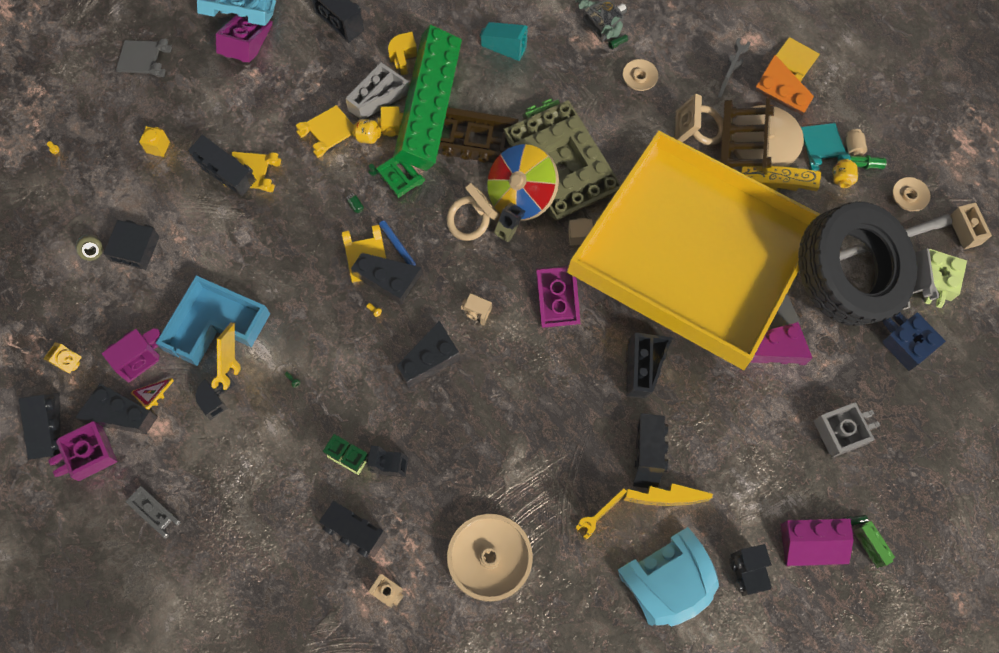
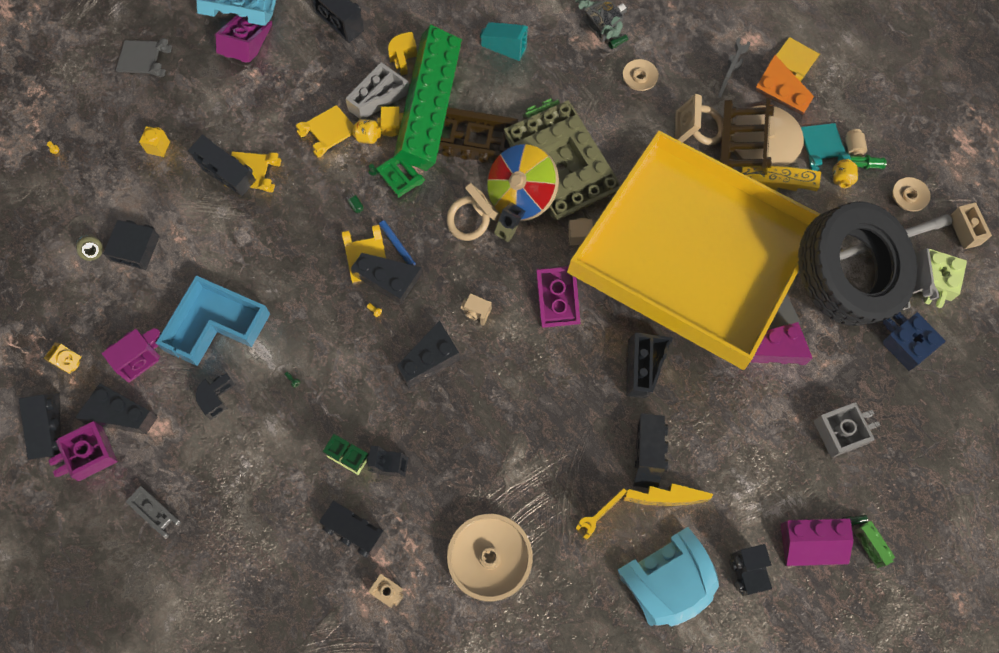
(150, 394): piece -> none
(226, 357): yellow flag -> none

